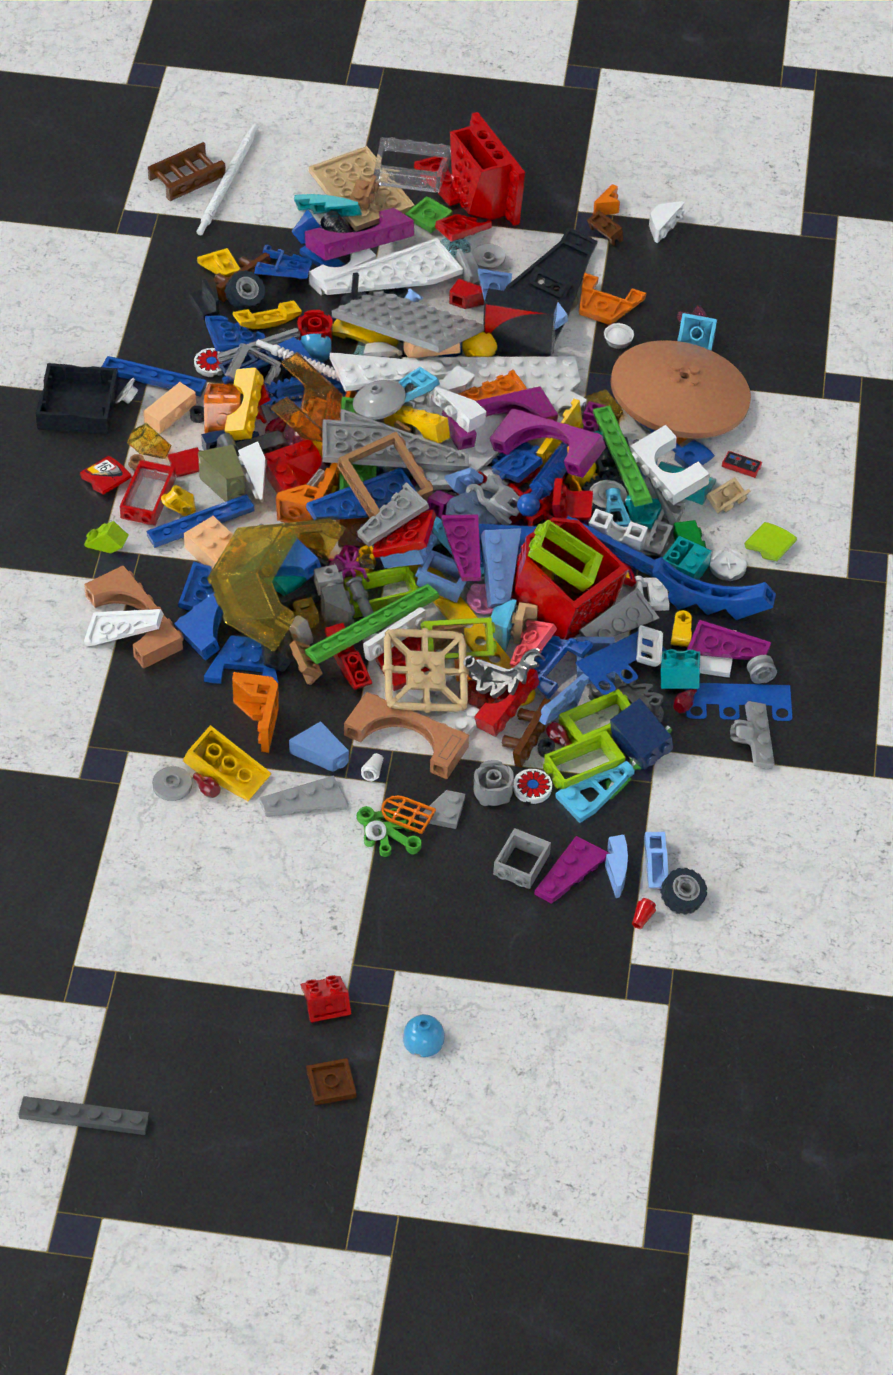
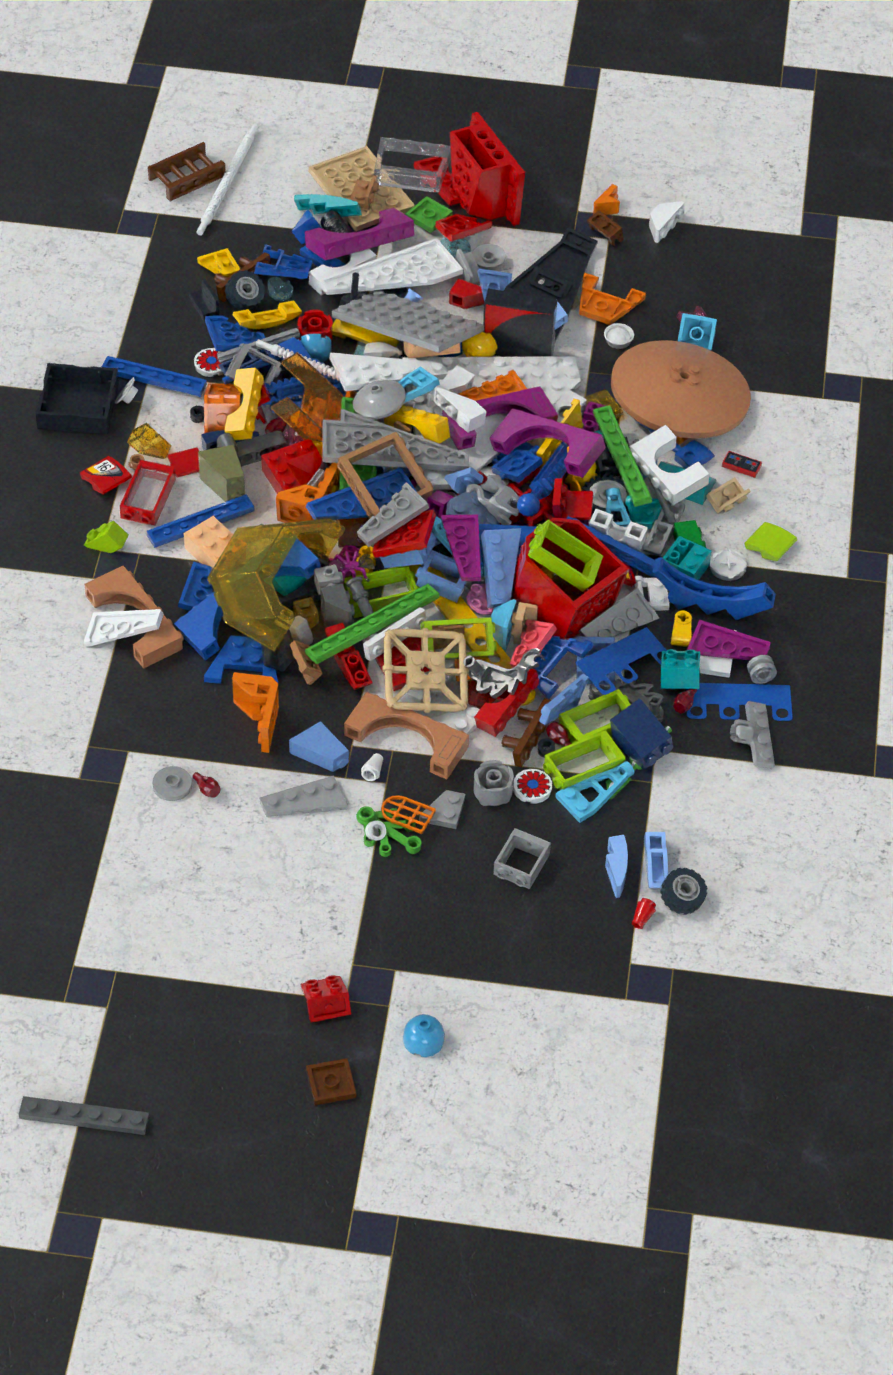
(170, 407): light nougat brick -> none
(180, 501): yellow piece -> none
(228, 764): yellow slope -> none
(255, 464): white slope -> none
(278, 289): none -> clear light blue hair
(570, 868): magenta wing -> none
(656, 651): white piece -> none

